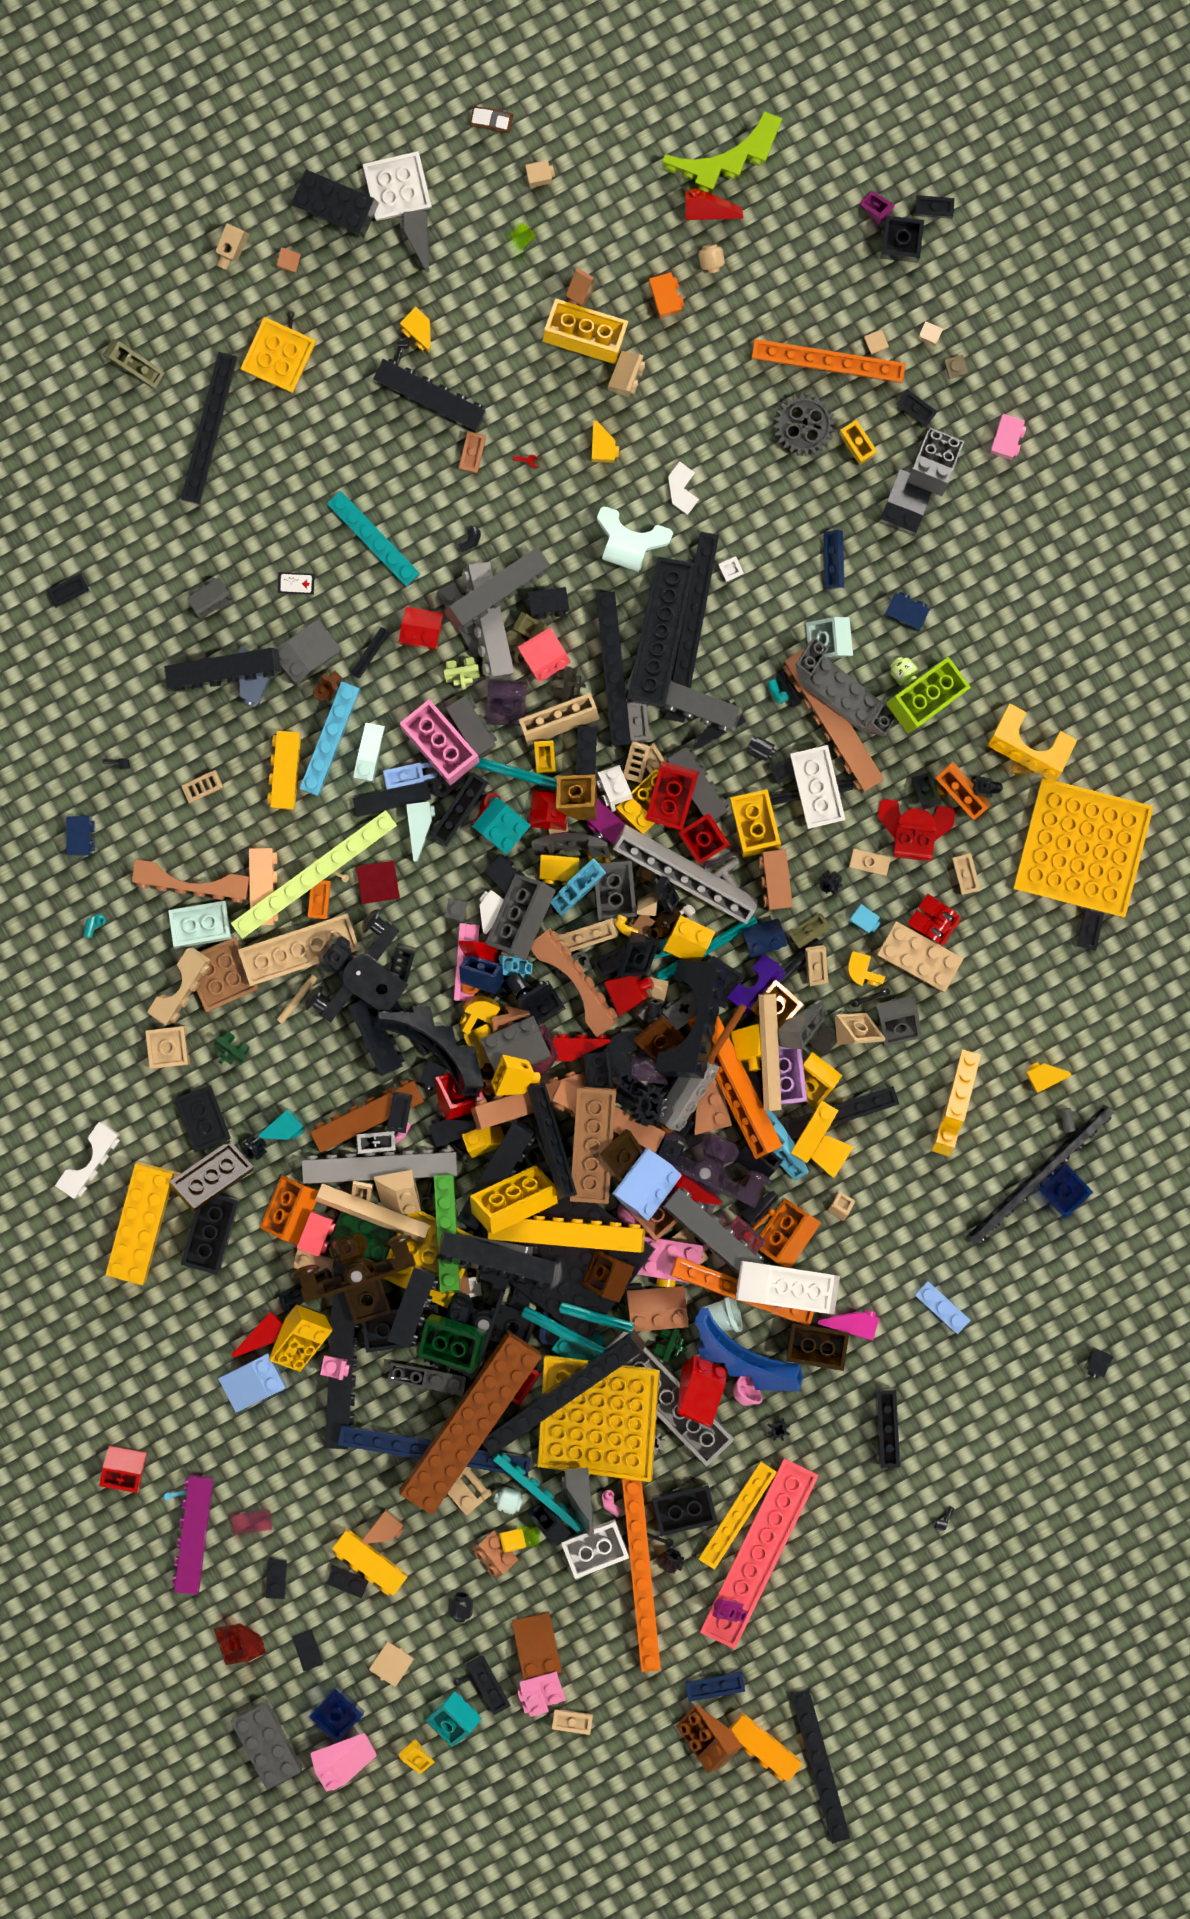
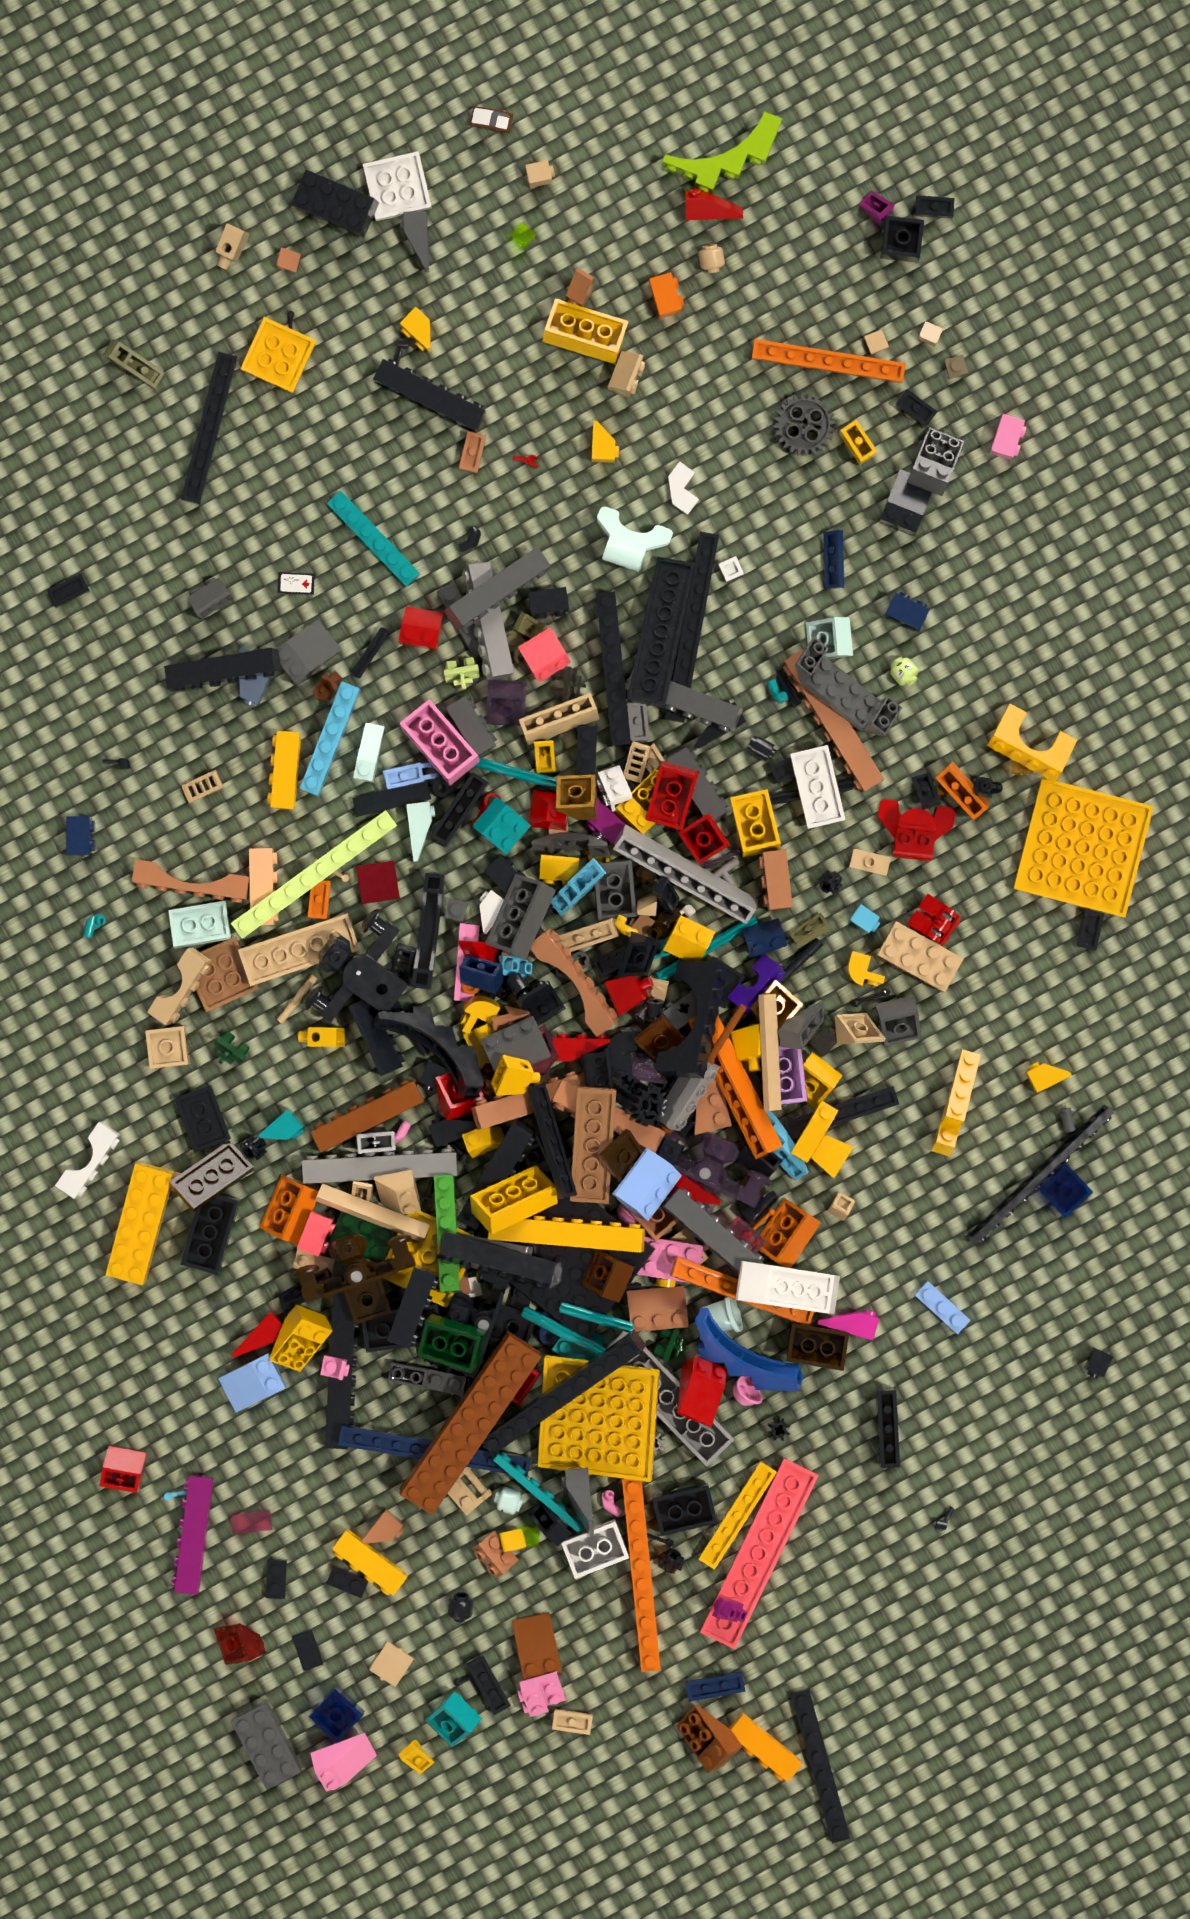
(328, 1037): none -> yellow torso
(399, 1112): black tile -> none
(428, 931): none -> black arch
(816, 965): tan plate -> none
(928, 695): lime brick -> none
(966, 874): tan plate -> none

